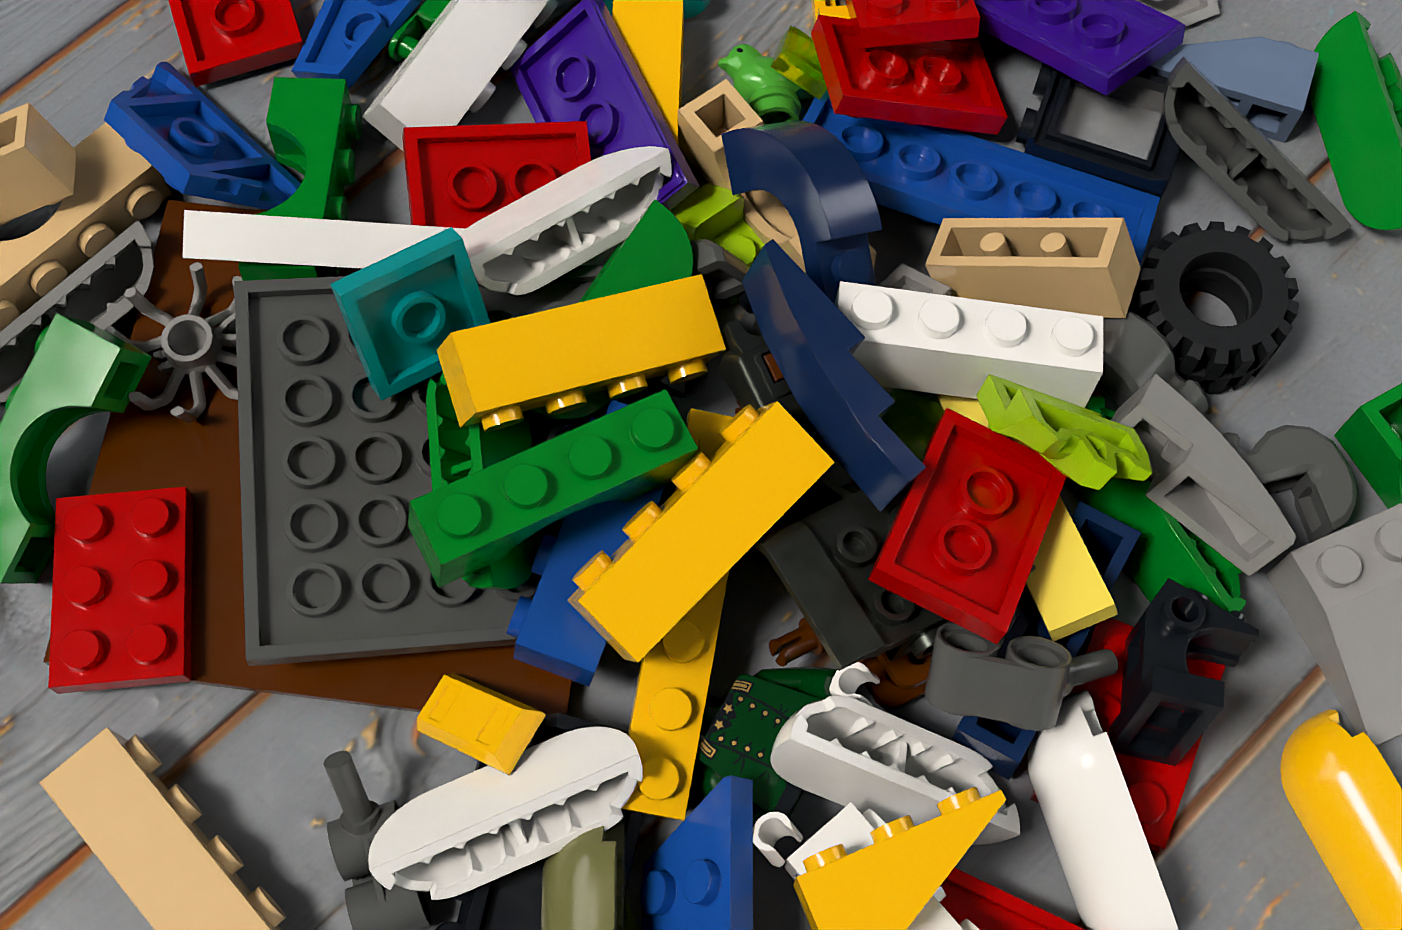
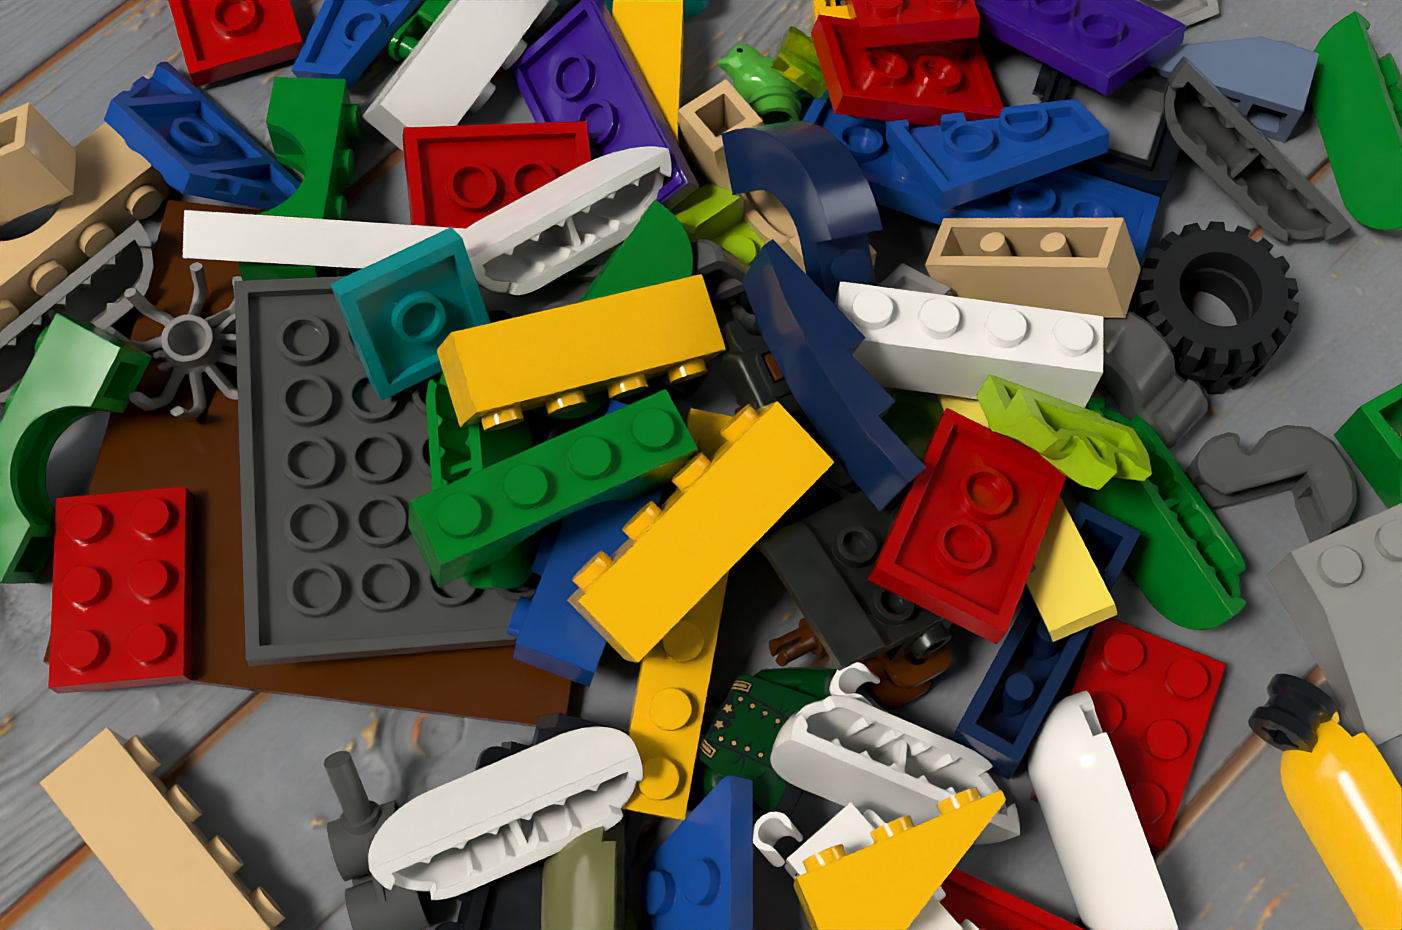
(479, 722): yellow tile -> none
(984, 156): none -> blue wing
(1017, 690): dark grey beam -> none
(1156, 676): black tile -> none
(1204, 479): light grey slope -> none
(1292, 713): none -> black wheel

